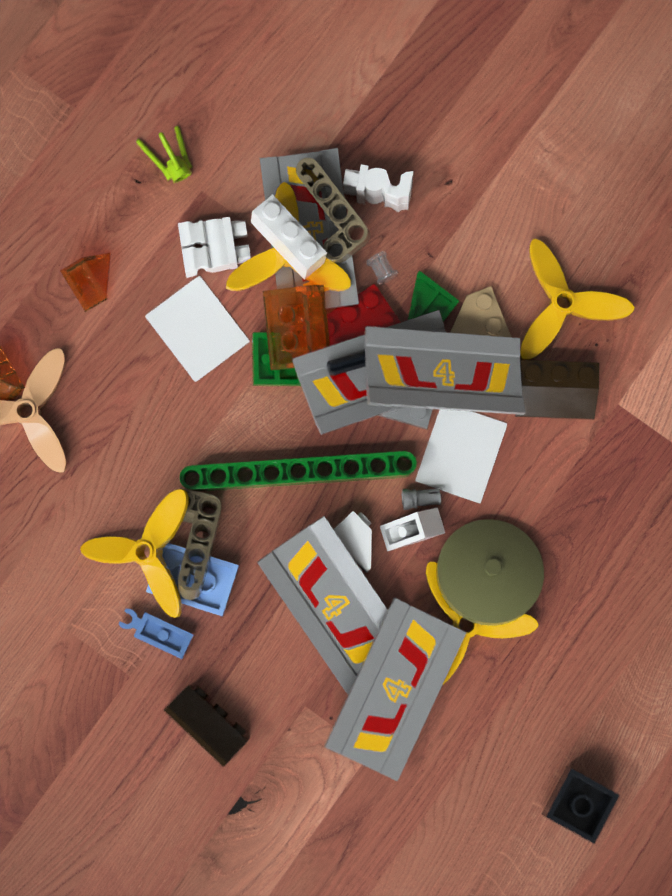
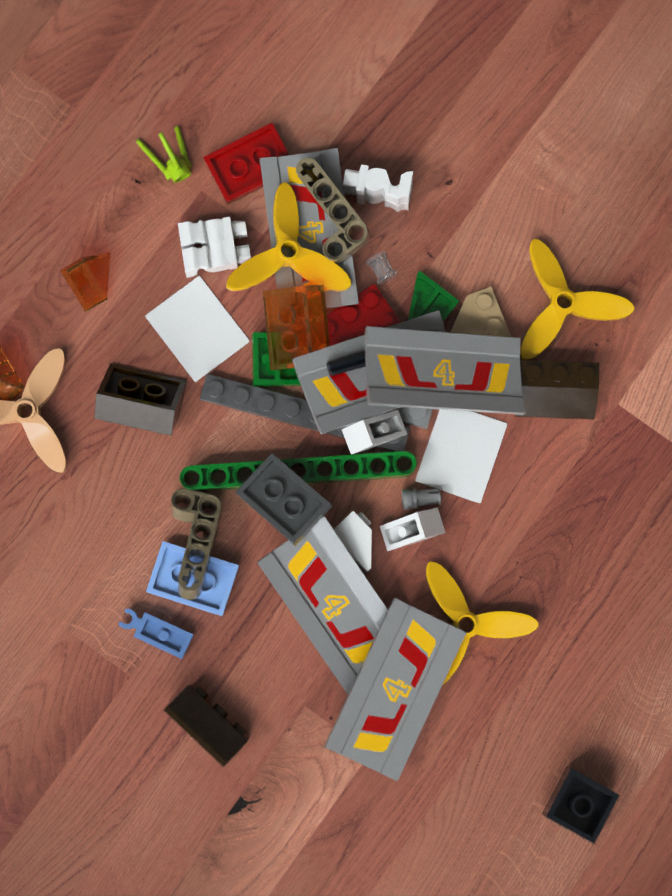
(139, 399): none -> dark brown slope
(156, 535): yellow piece -> none
(238, 166): none -> red plate
(272, 406): none -> flat silver plate
(283, 499): none -> dark grey plate
(288, 237): white brick -> none
(374, 431): none -> white slope
(490, 572): olive dish -> none

